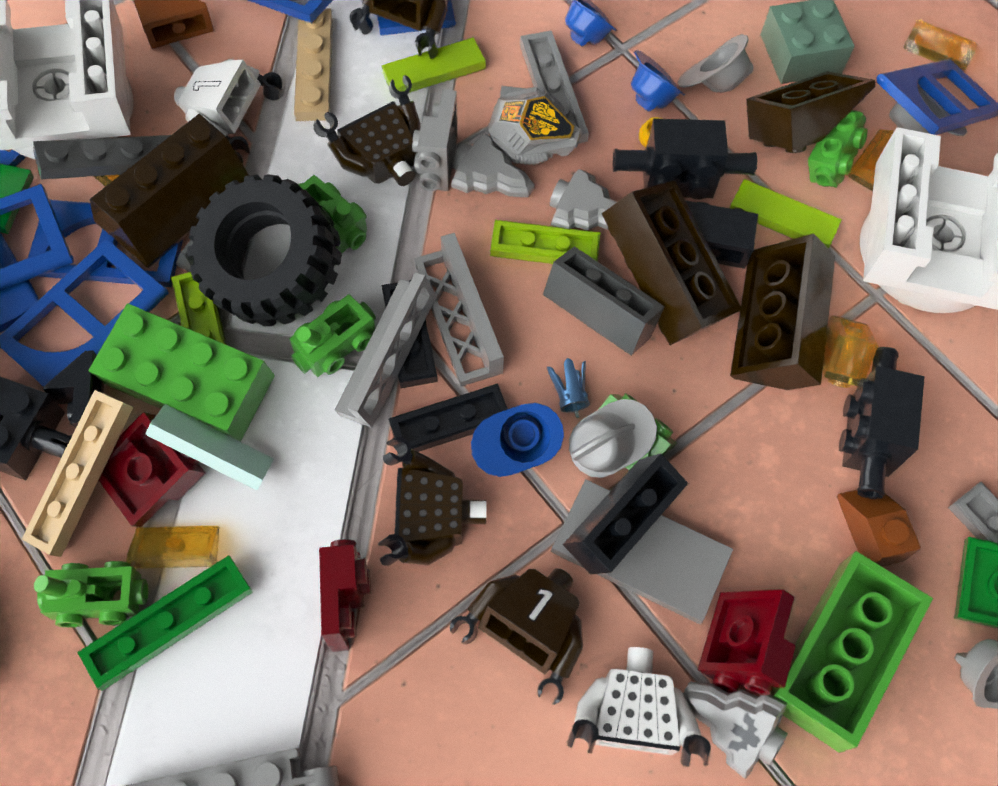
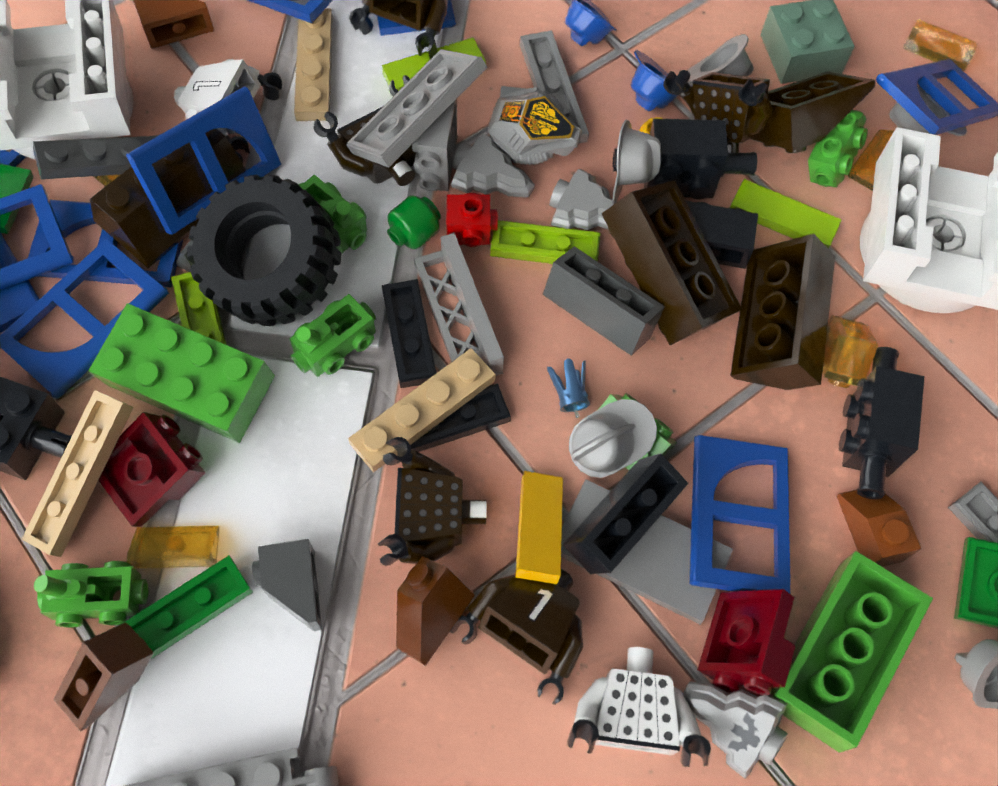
(75, 386): black slope -> none
(102, 674): none -> reddish brown slope
(209, 446): light aqua tile -> none
(234, 113): none -> blue window
(290, 579): none -> dark grey slope
(342, 587): dark red plate -> none
(386, 351): light grey fence -> none
(413, 222): none -> green head
(416, 106): none -> light grey tile
(423, 408): none -> tan plate
(428, 608): none -> reddish brown slope
(471, 218): none -> red brick
(517, 439): blue piece -> none
(540, 528): none -> yellow tile
(636, 158): none -> light grey piece
(711, 463): none -> blue window
(726, 97): none -> dark brown torso

